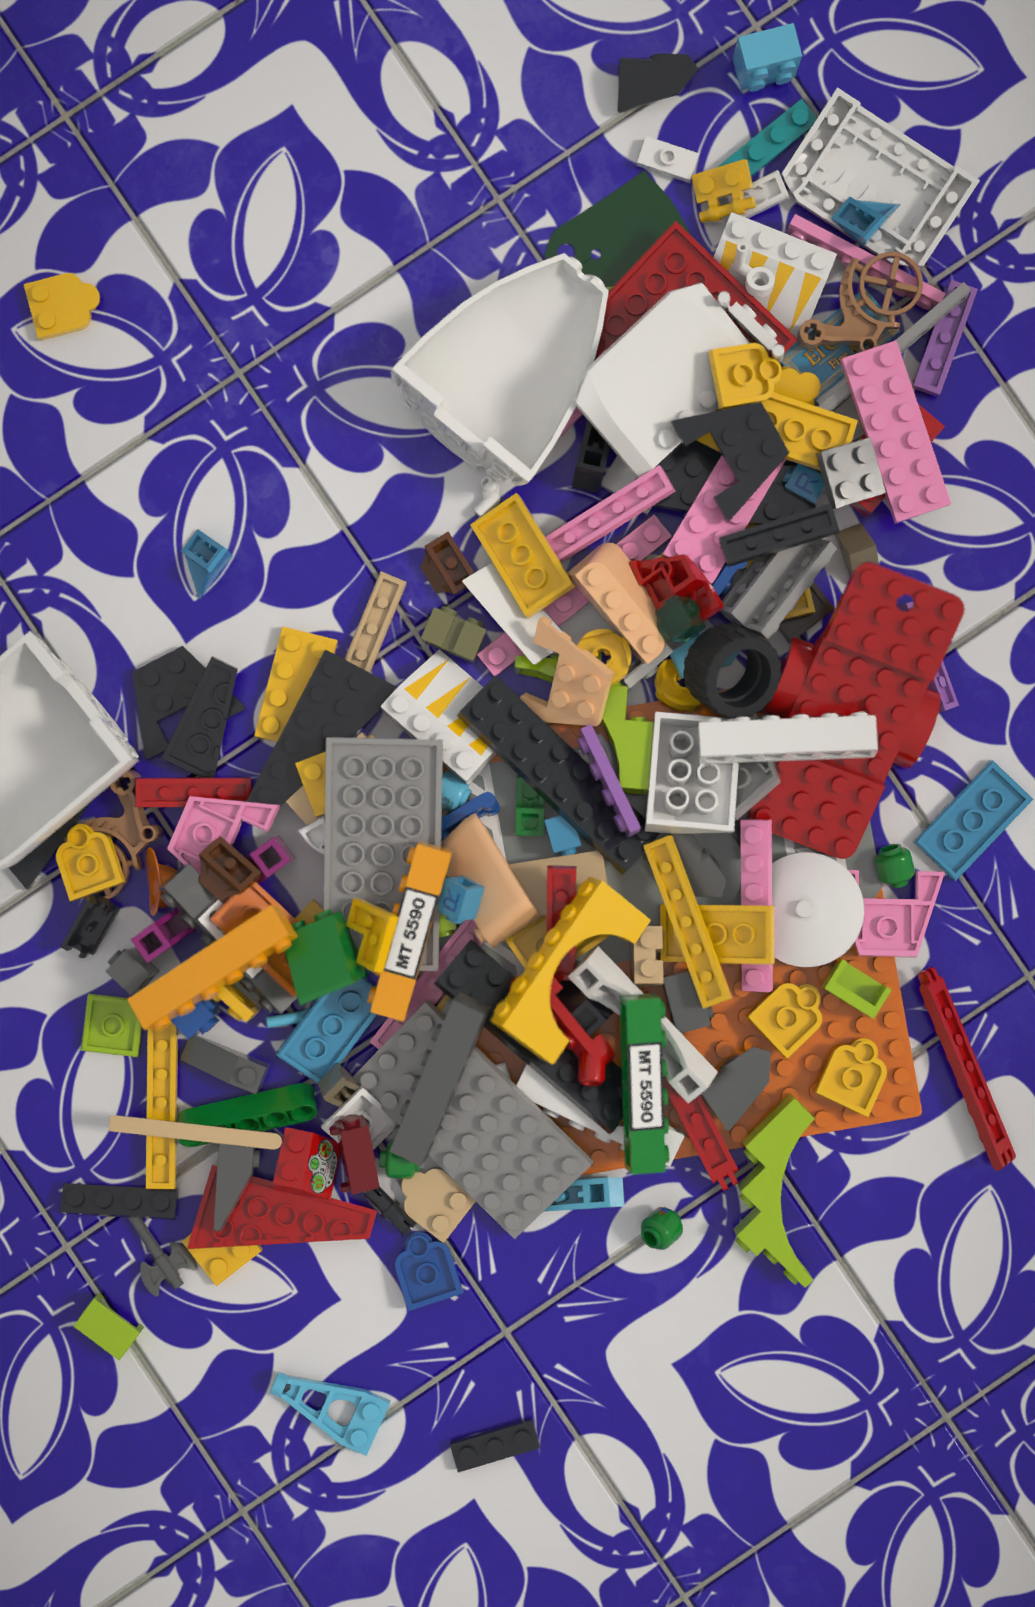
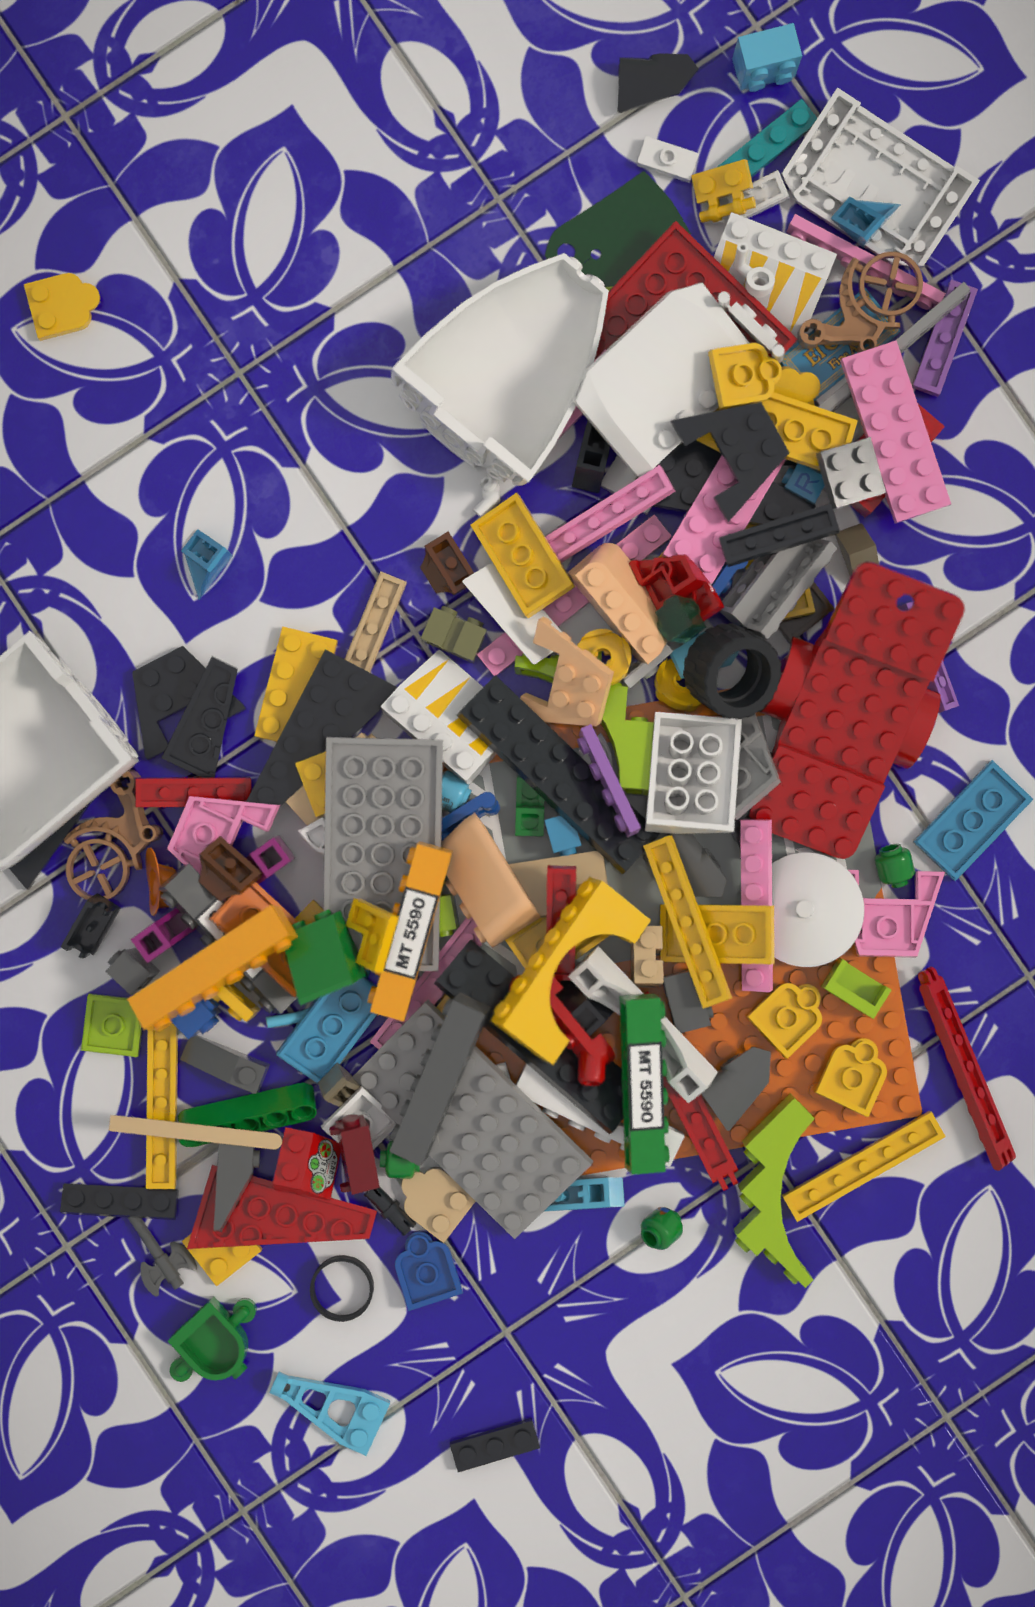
(88, 862): yellow plate -> none
(107, 1328): lime panel -> none
(213, 1342): none -> green piece
(335, 1317): none -> black tyre
(460, 899): dark azure brick -> none
(787, 738): white brick -> none
(863, 1166): none -> yellow plate

